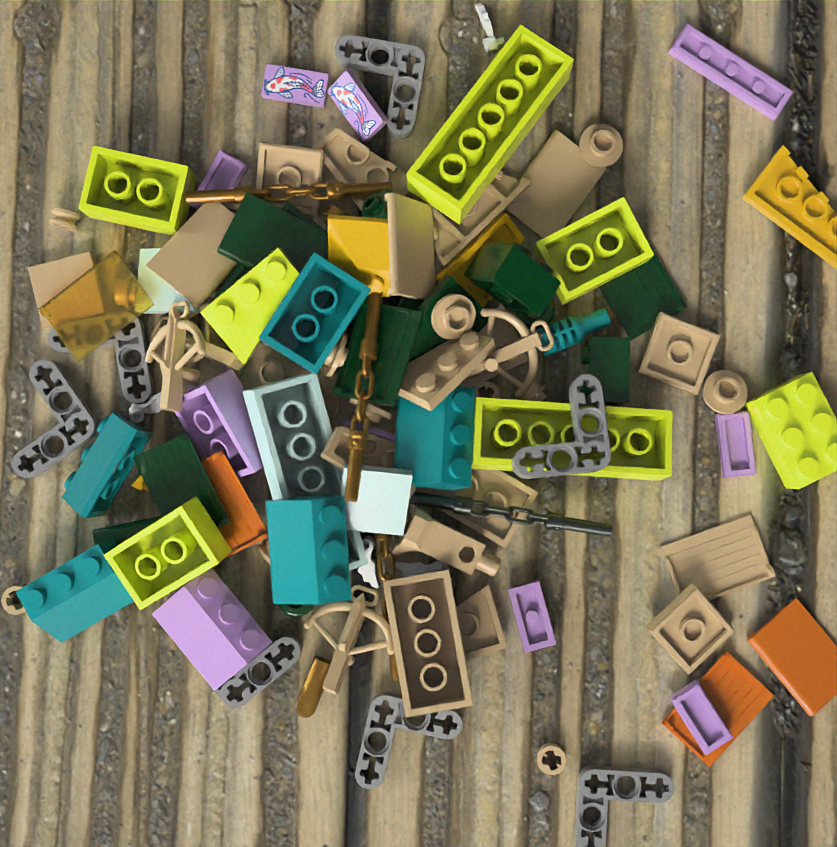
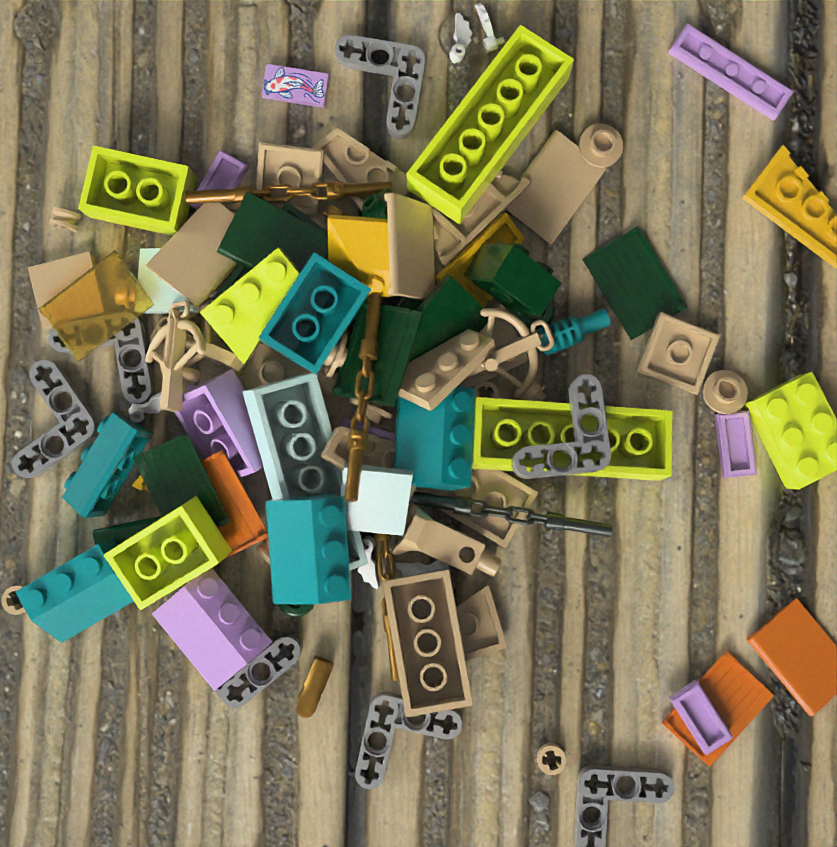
(345, 647): tan piece -> none
(357, 105): tile -> none
(453, 316): tan piece -> none
(462, 37): none -> white piece
(531, 616): lavender plate -> none
(594, 250): neon yellow brick -> none
(610, 363): dark green brick -> none
(690, 628): tan tile -> none
(719, 559): tan piece -> none

